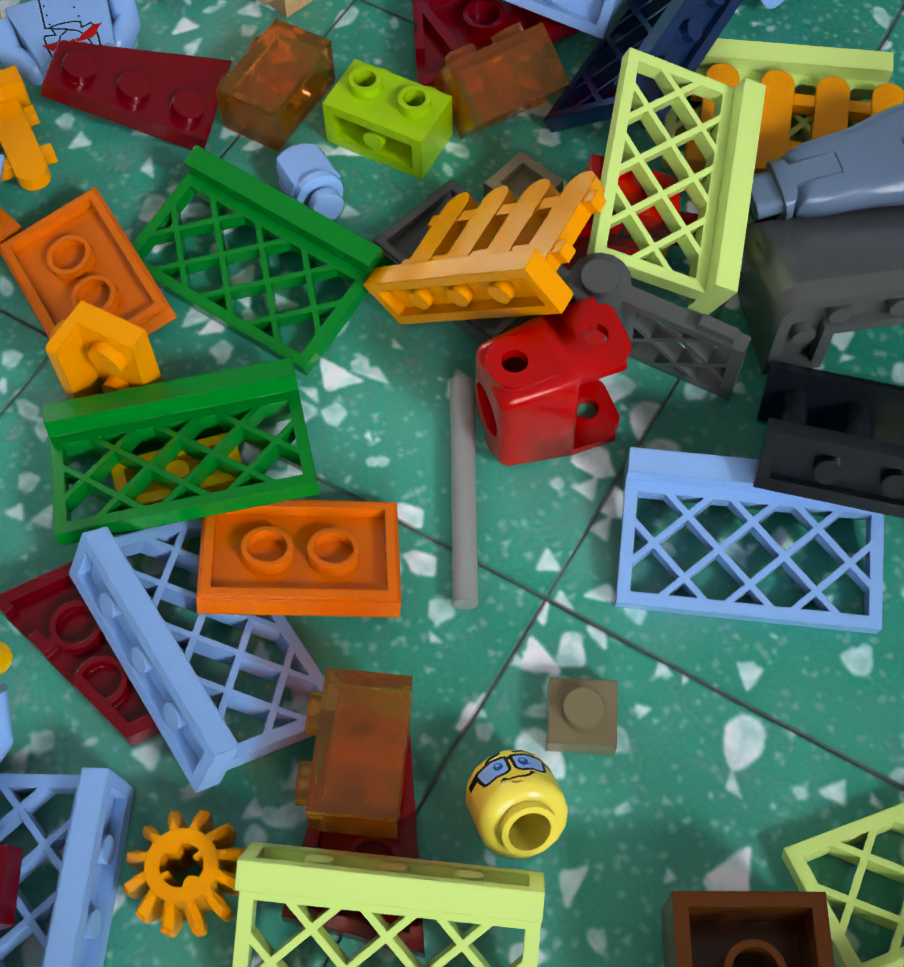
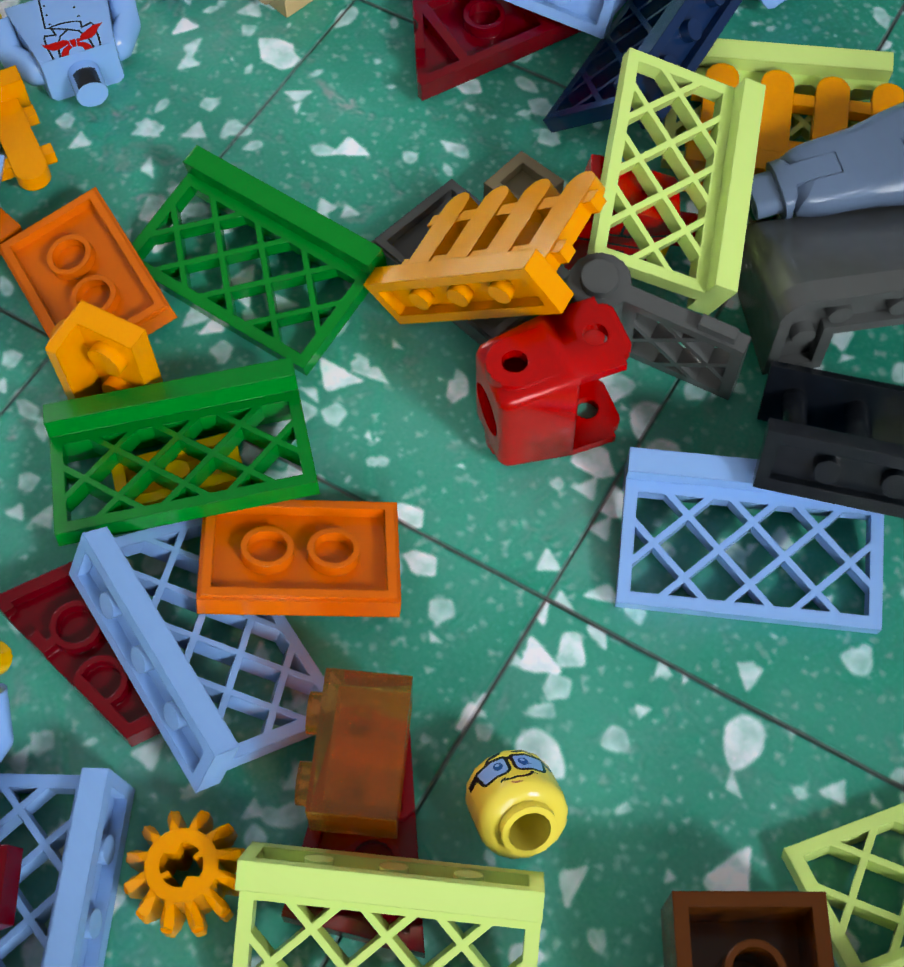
(139, 89): dark red wing -> none
(276, 84): clear orange brick -> none
(311, 179): light blue arm -> none
(388, 118): lime brick -> none
(463, 494): light grey bar -> none
(501, 78): clear orange brick -> none
(582, 716): dark tan plate -> none

